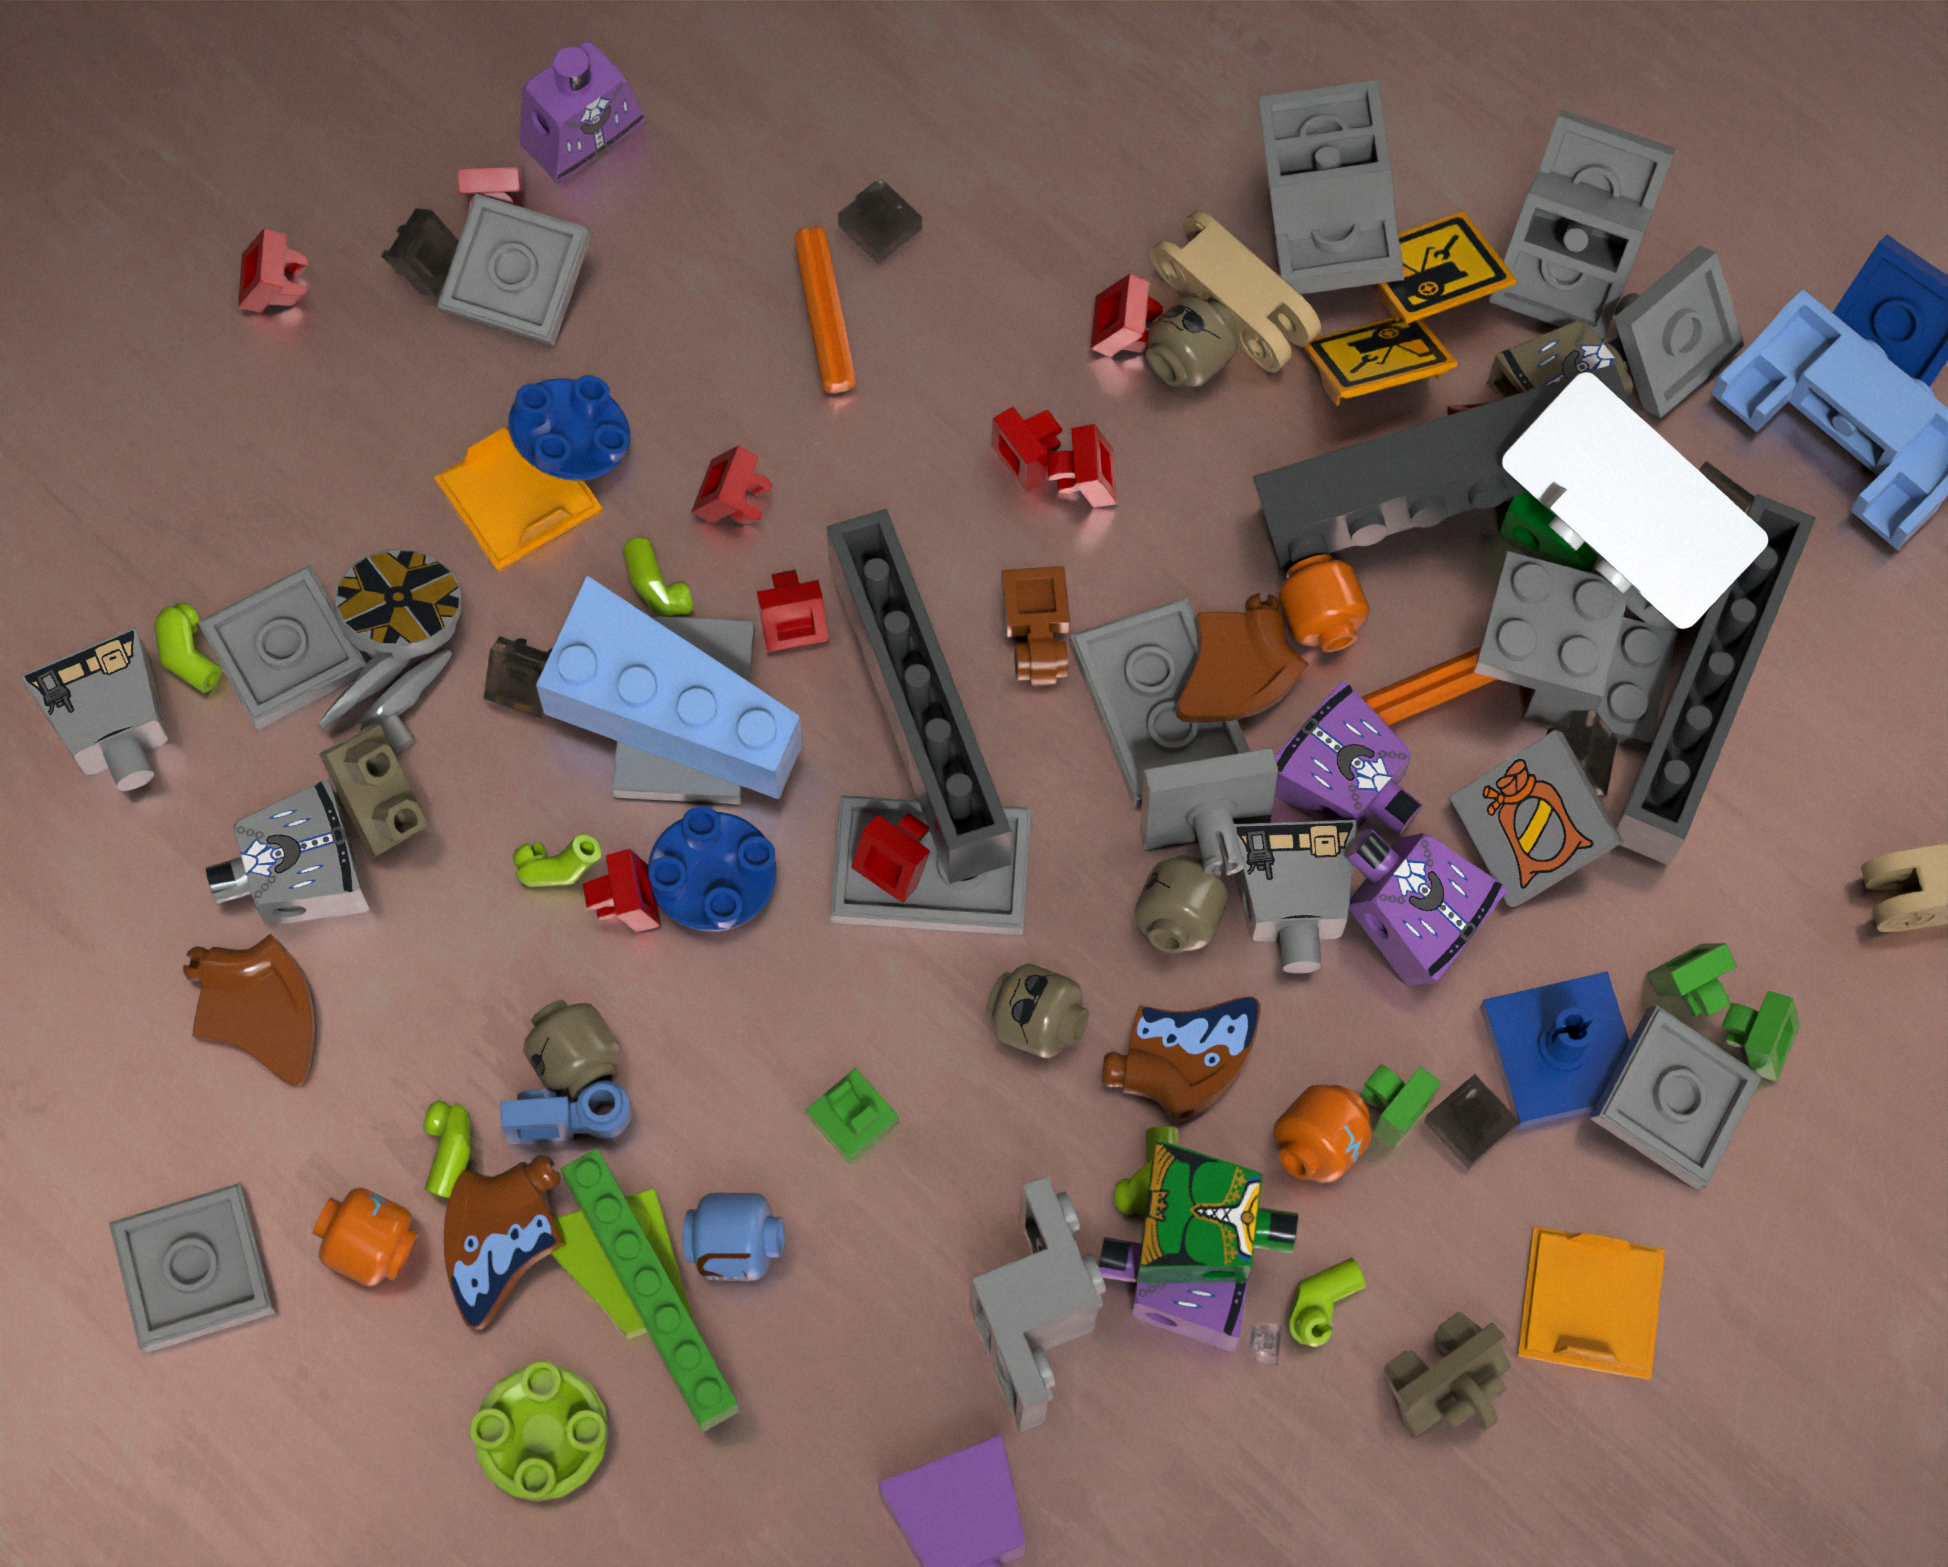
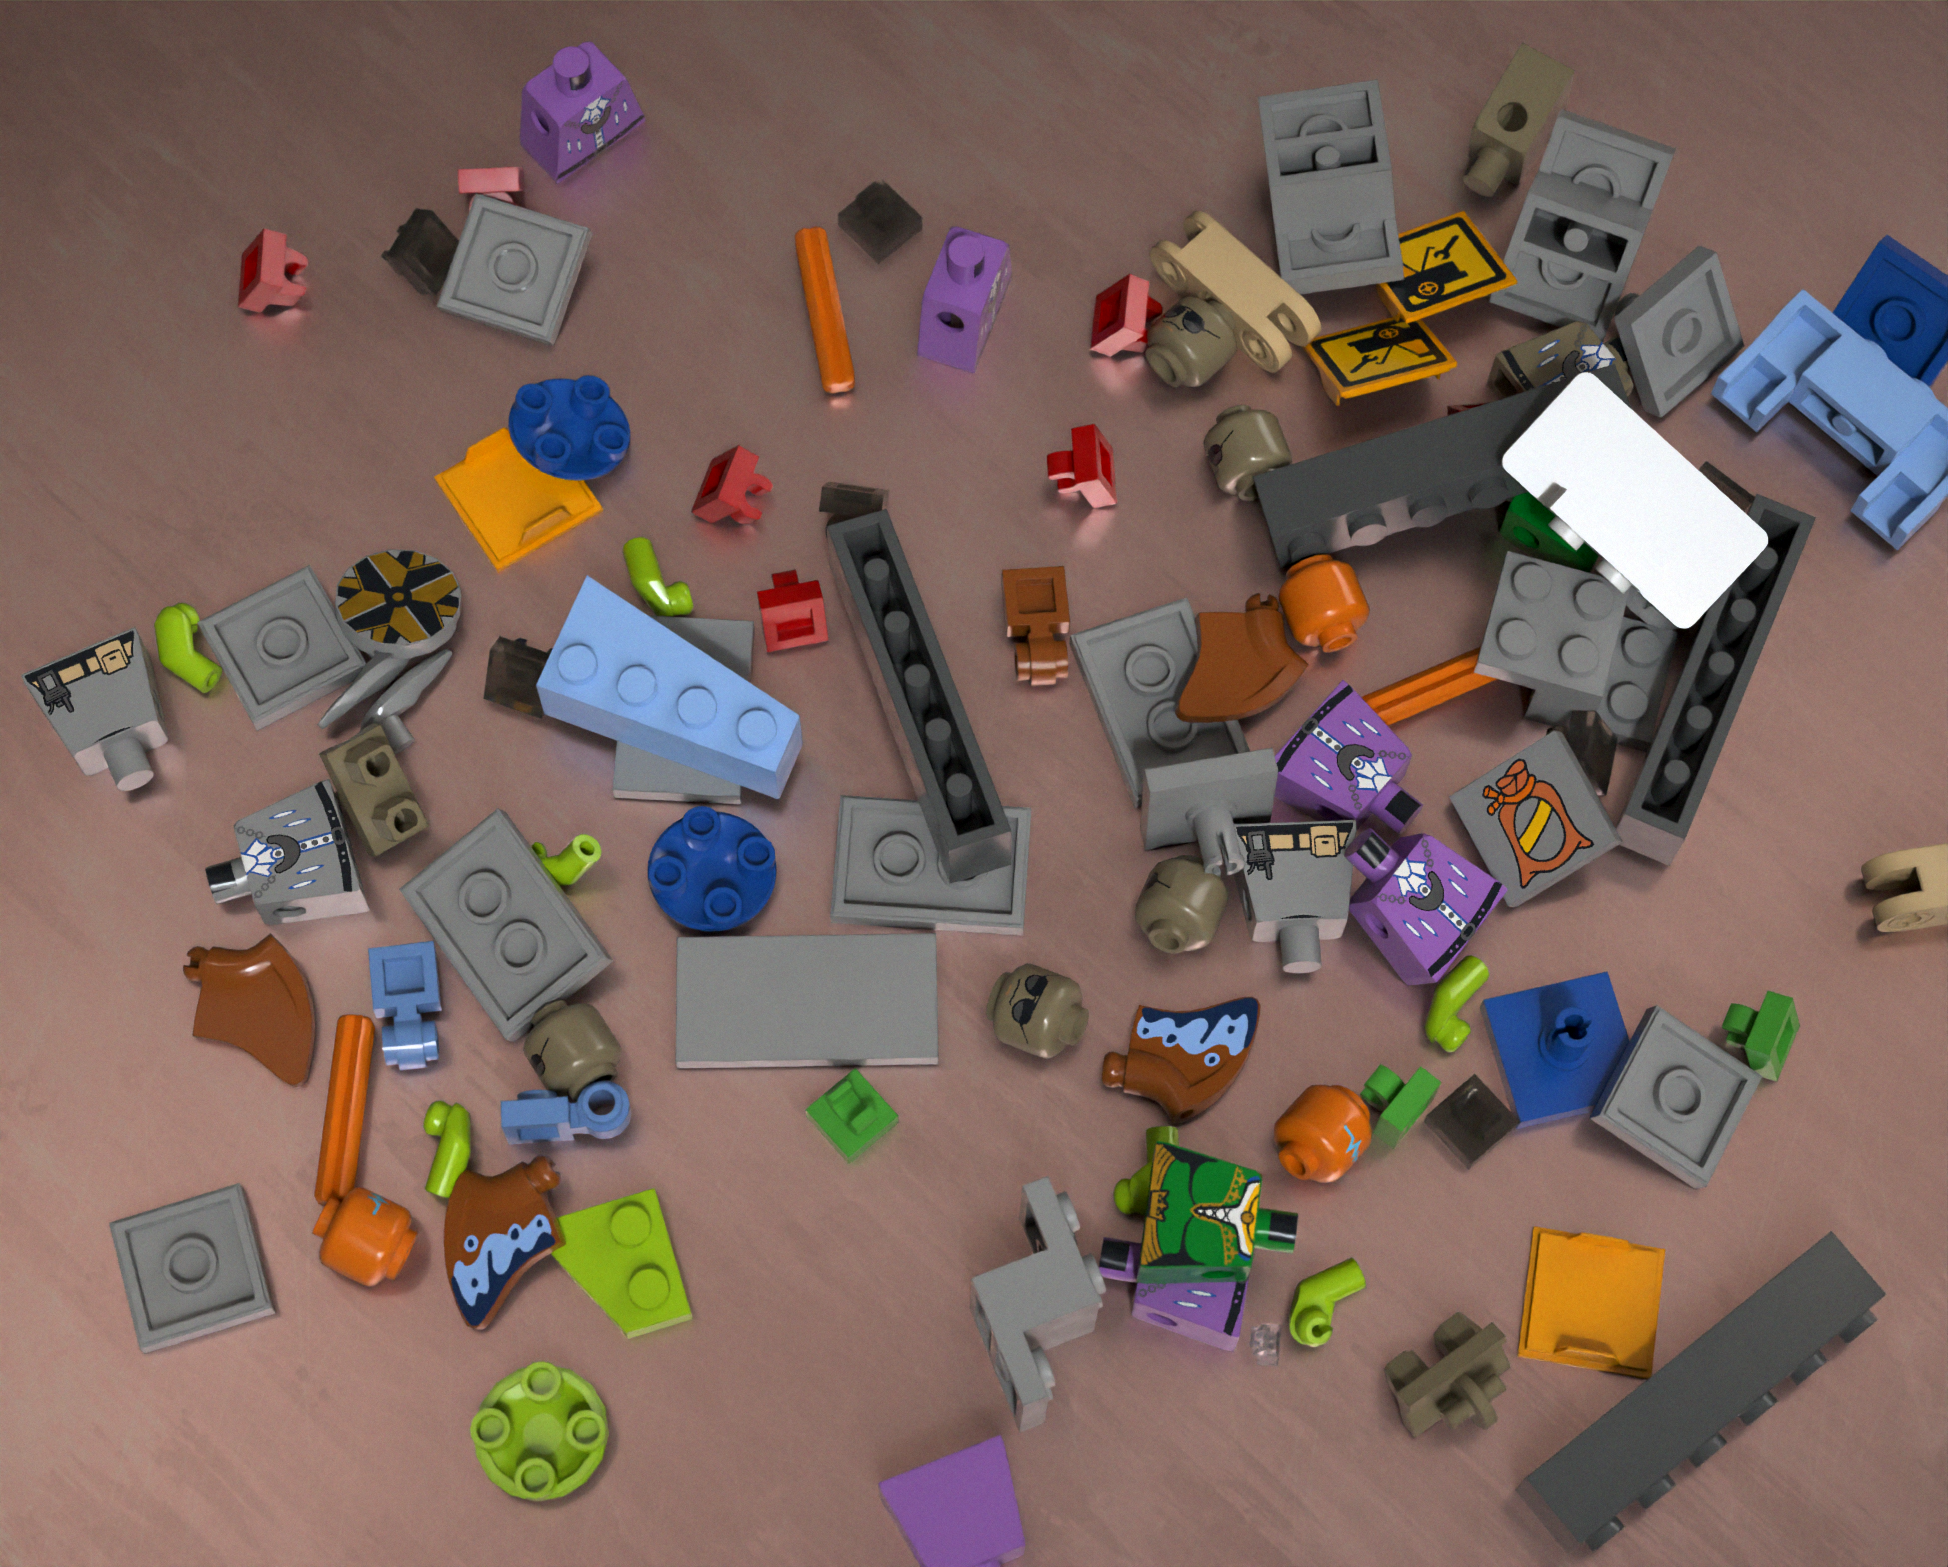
(344, 1108): none -> orange axle
(402, 987): none -> medium blue plate
(505, 924): none -> light grey tile
(624, 892): red tile -> none
(650, 1290): bright green piece -> none
(732, 1236): medium blue head -> none
(806, 1000): none -> light grey tile
(851, 501): none -> clear smoke tile
(893, 855): red tile -> none
(971, 284): none -> medium lavender torso
(1025, 444): red tile -> none
(1244, 446): none -> dark tan head
(1448, 998): none -> lime arm
(1517, 120): none -> dark tan torso
(1695, 977): bright green tile -> none
(1699, 1394): none -> dark grey brick

